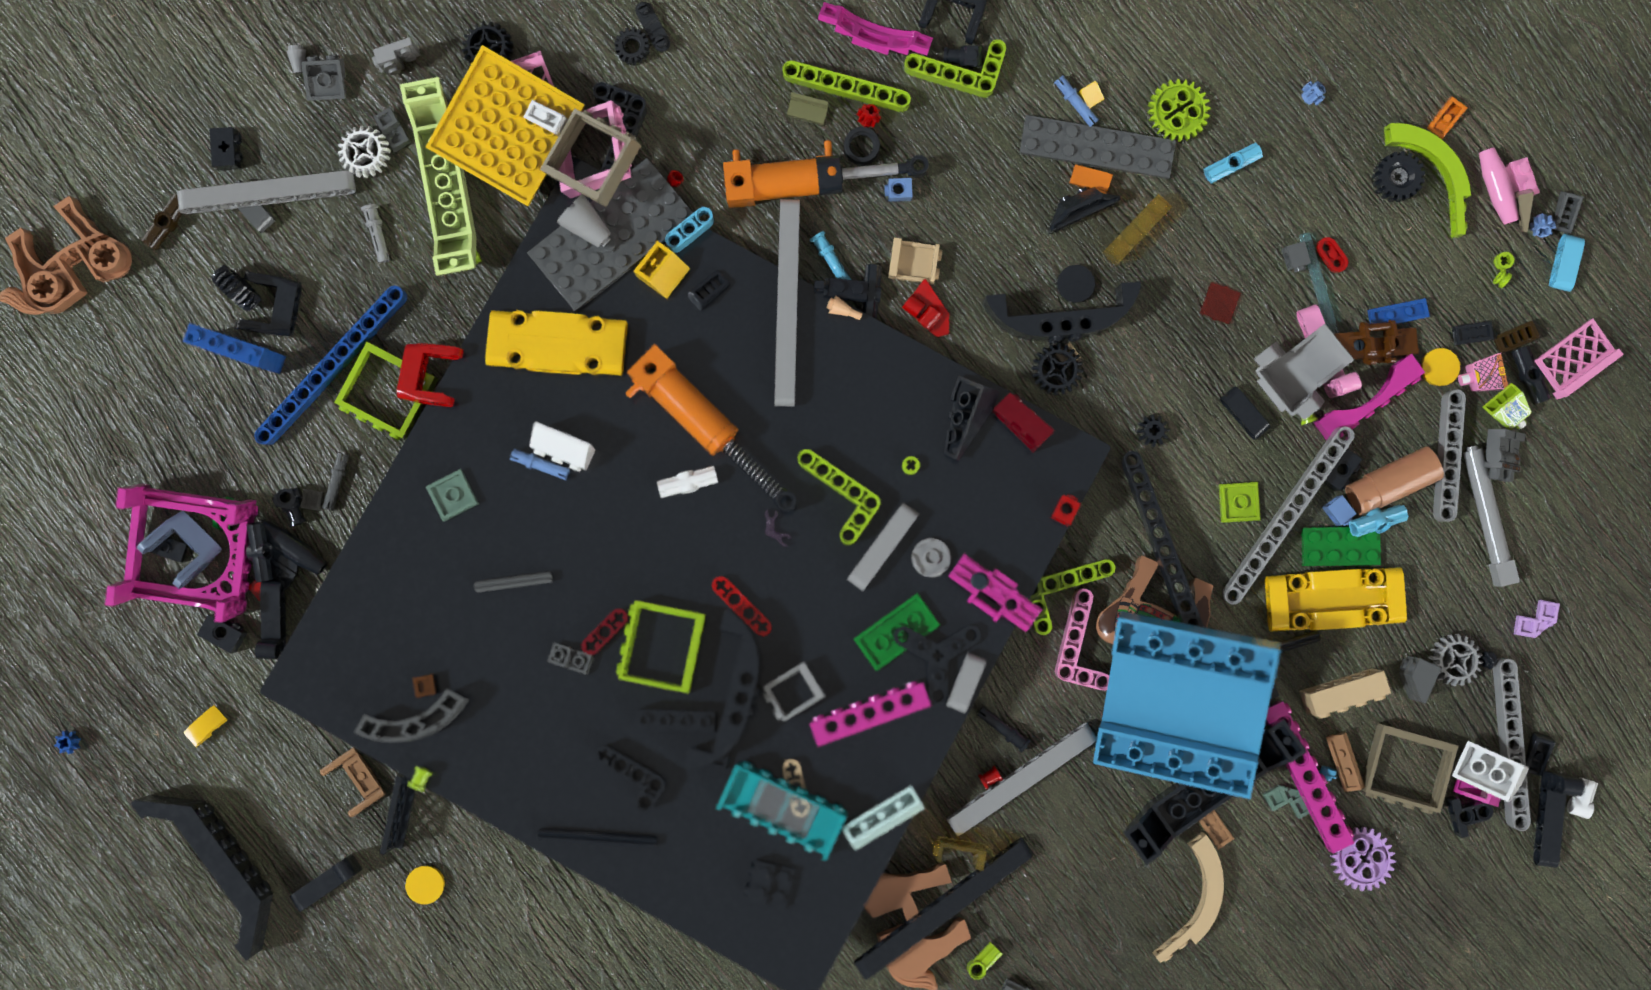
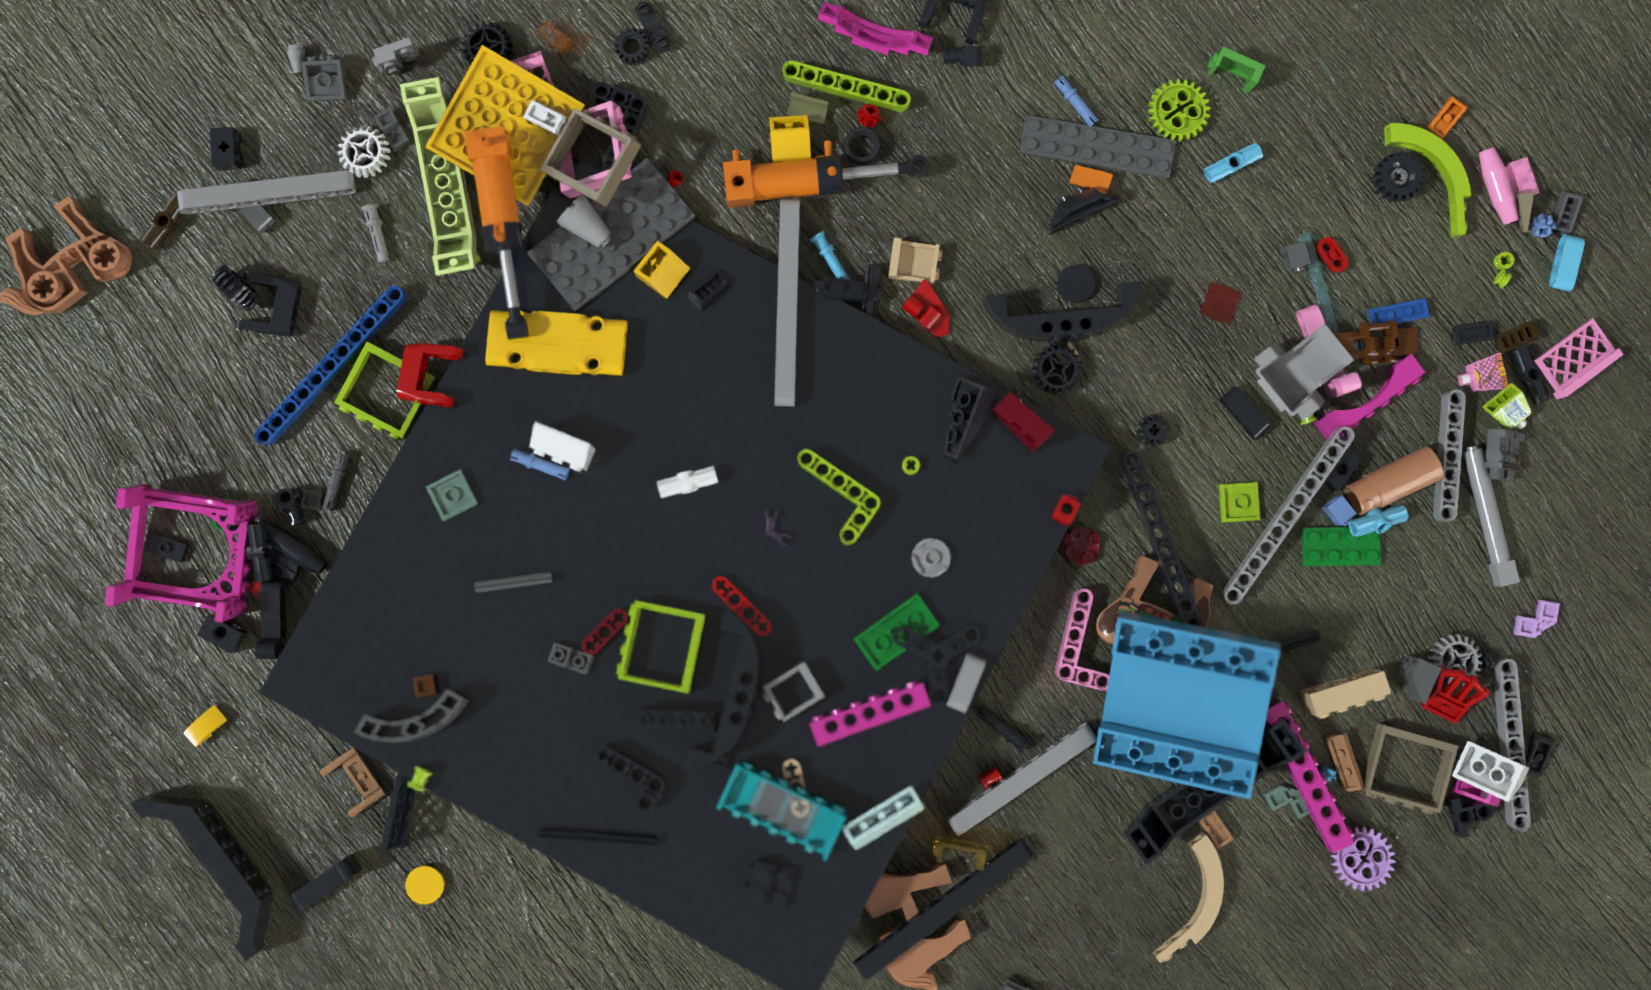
(62, 742): blue gear -> none
(193, 536): sand blue connector -> none
(234, 348): blue window -> none
(502, 232): none -> orange piece
(555, 38): none -> clear orange leg
(693, 221): medium azure beam -> none
(697, 415): orange piece -> none
(790, 138): none -> yellow slope
(839, 307): light nougat cone -> none
(883, 546): light grey beam -> none
(905, 183): medium blue brick -> none
(958, 72): lime beam -> none
(985, 959): lime piece -> none
(998, 587): dark pink piece -> none
(1058, 577): lime beam -> none
(1081, 545): none -> dark red dish
(1091, 94): yellow slope -> none
(1137, 229): clear yellow arch -> none
(1237, 65): none -> bright green panel
(1313, 93): medium blue gear -> none
(1335, 599): yellow panel -> none
(1440, 367): yellow tile -> none
(1453, 706): none -> red plate
(1551, 815): black beam -> none
(1583, 805): white piece -> none

